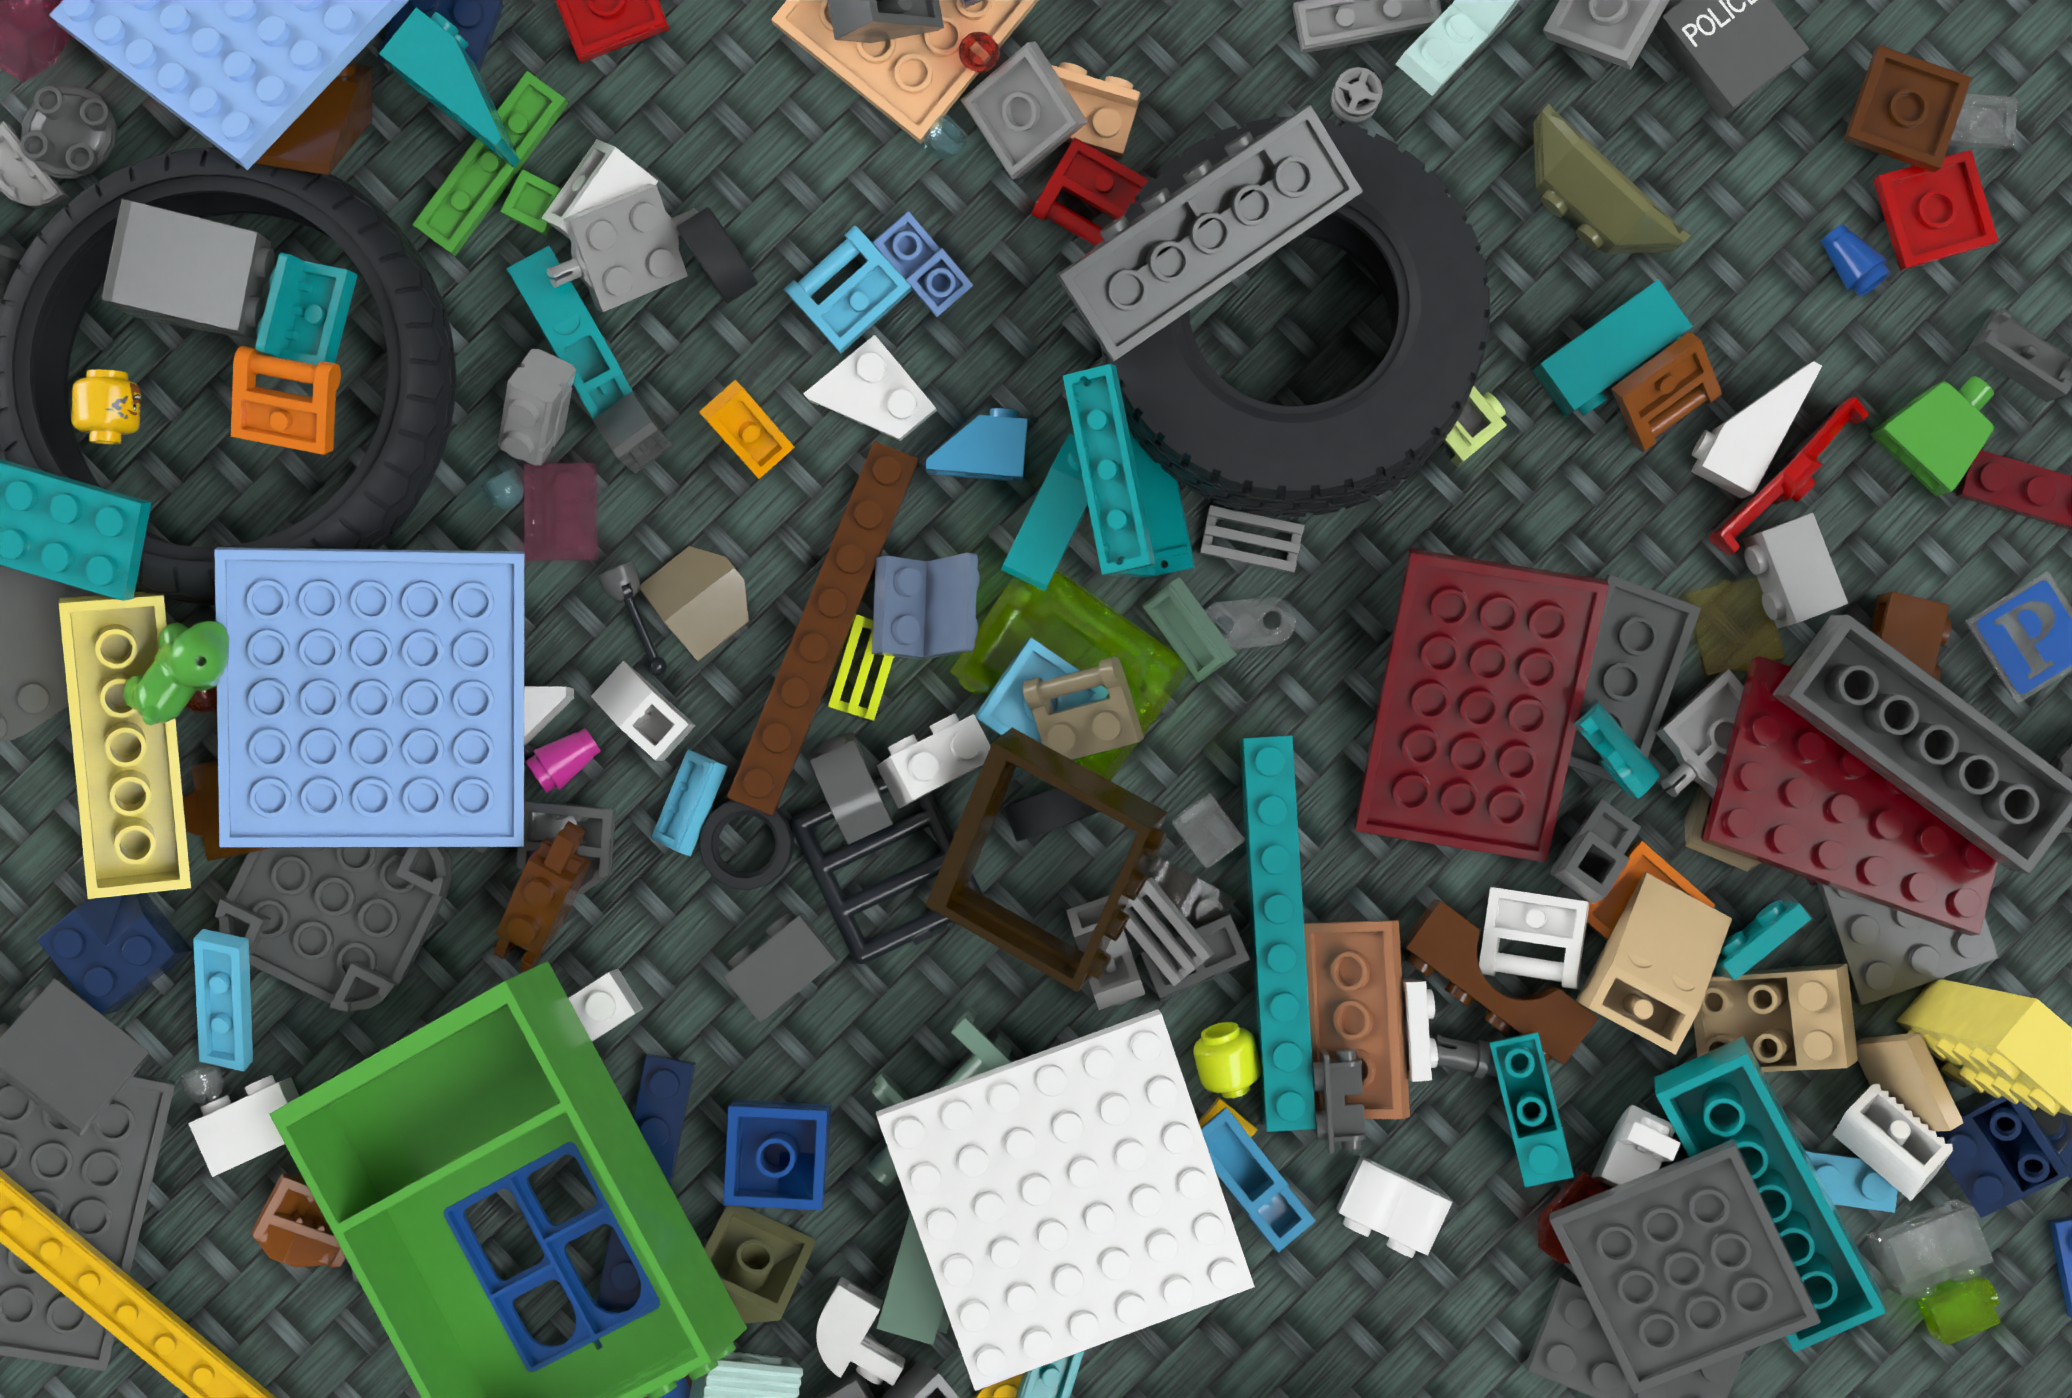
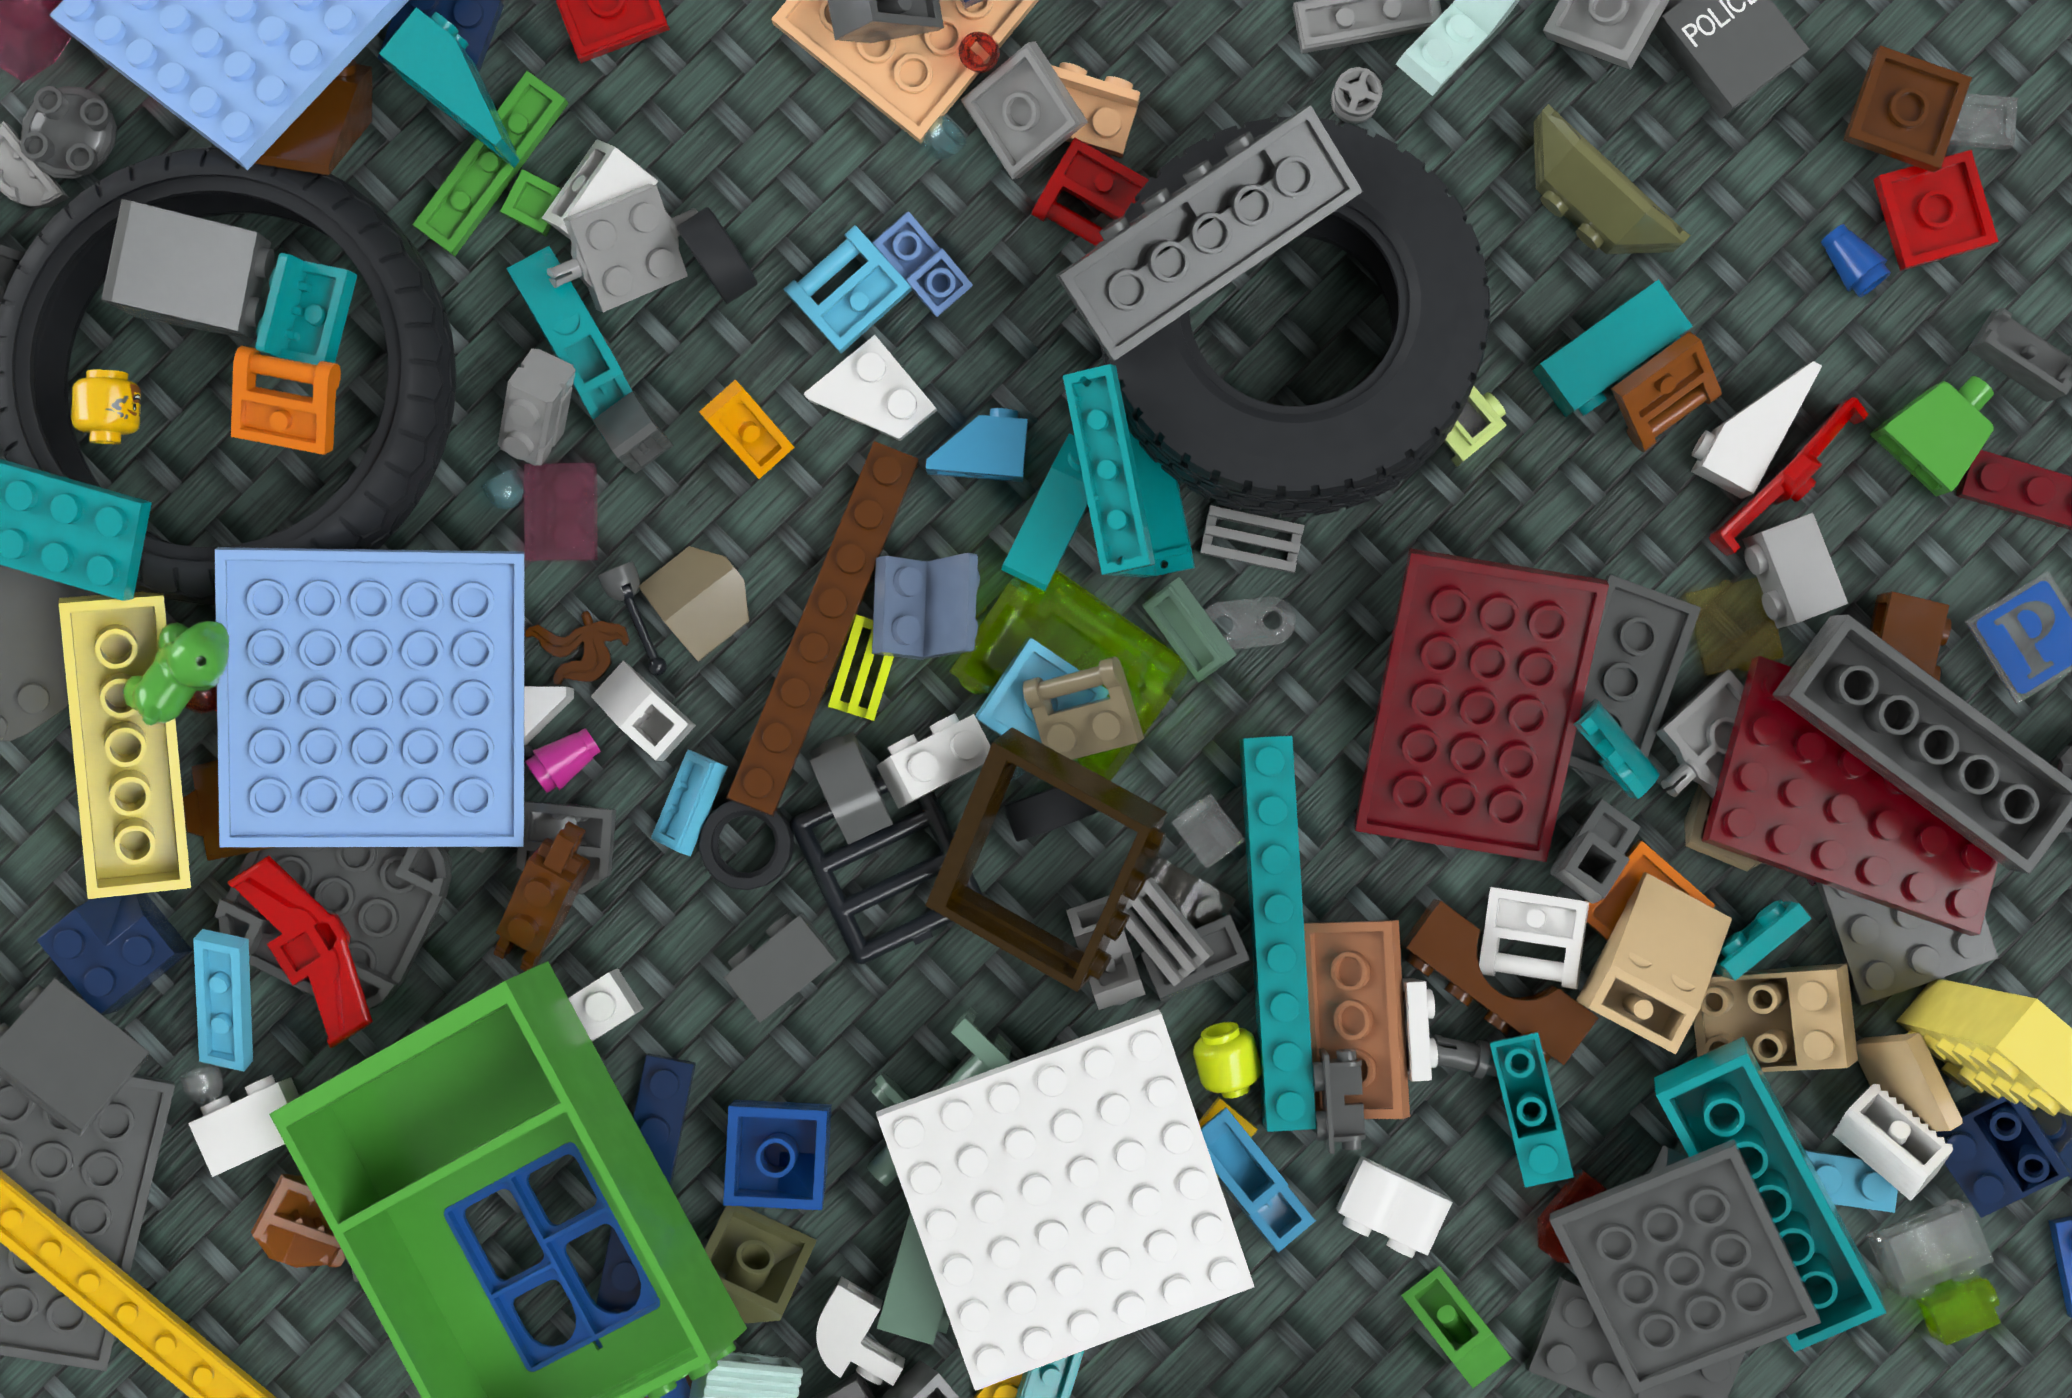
(310, 946): none -> red plate
(596, 654): none -> reddish brown piece
(1456, 1327): none -> bright green slope
(1635, 1147): white brick -> none

